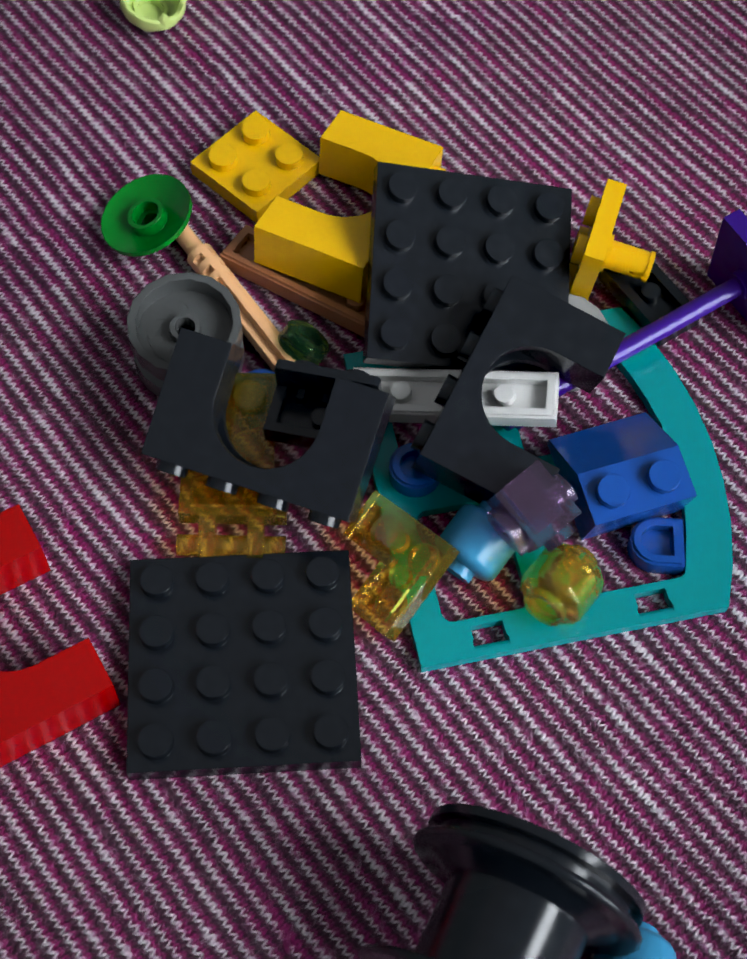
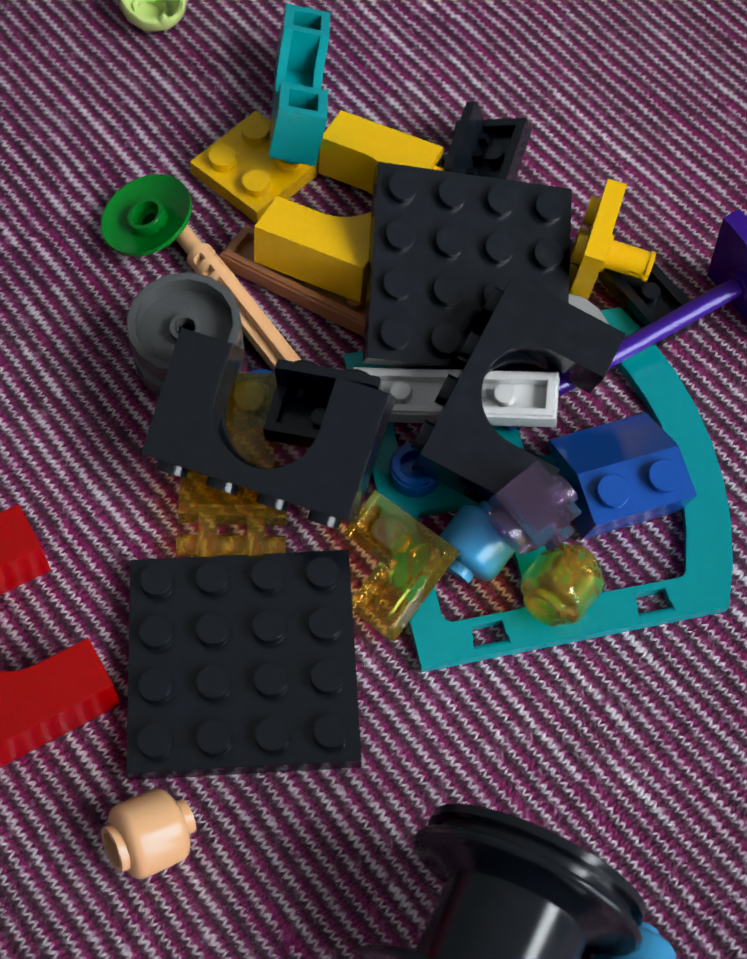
(148, 833): none -> light nougat head
(298, 95): none -> teal arch
(303, 342): clear green tile -> none
(487, 146): none -> black bracket
(658, 545): blue tile -> none

